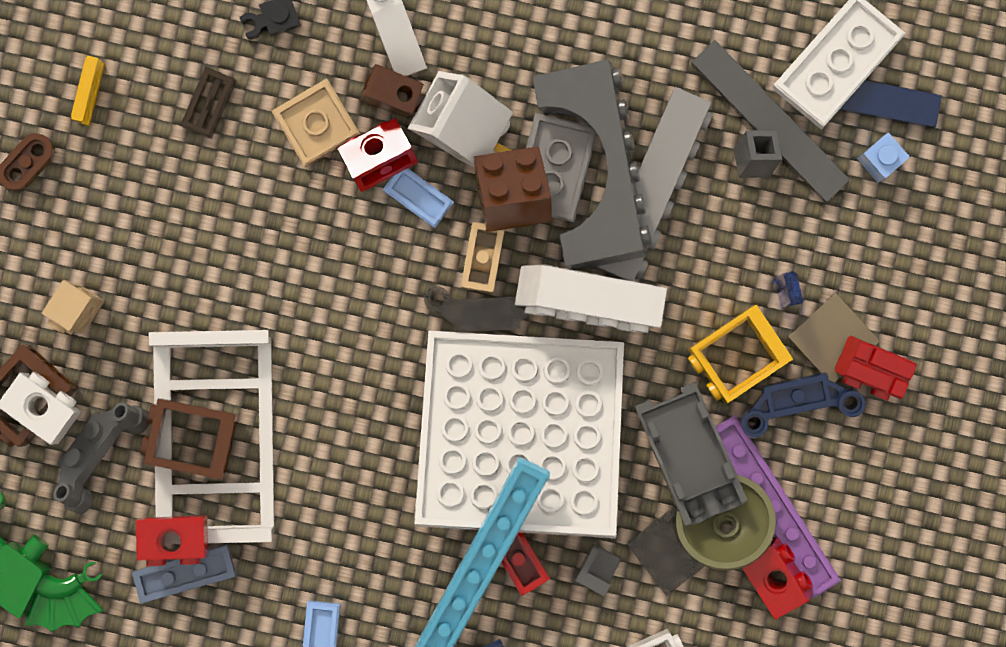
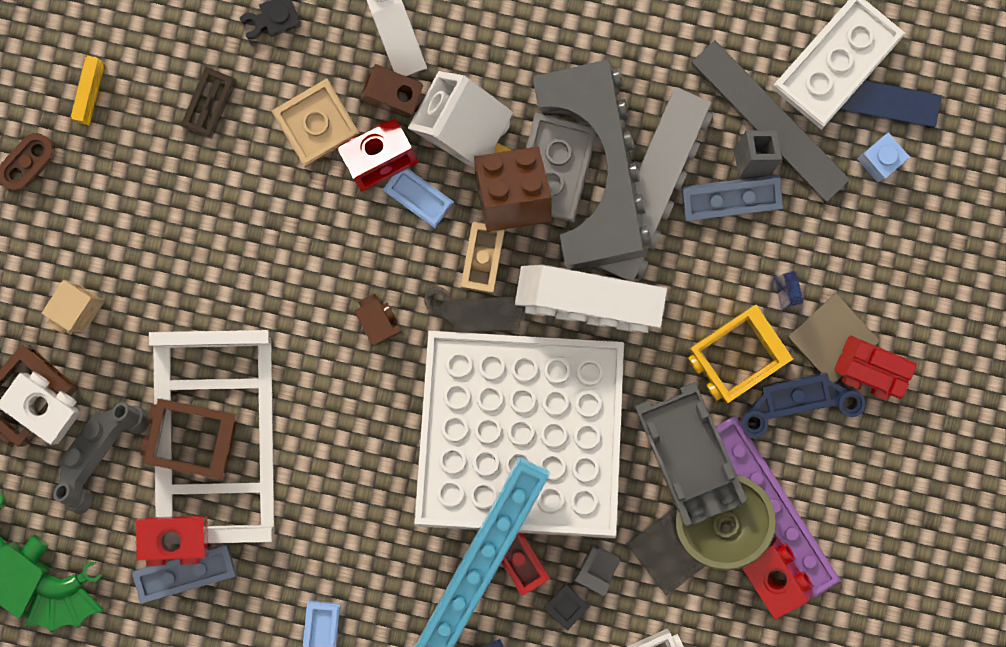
(377, 320): none -> reddish brown brick
(566, 606): none -> black plate
(732, 197): none -> sand blue plate

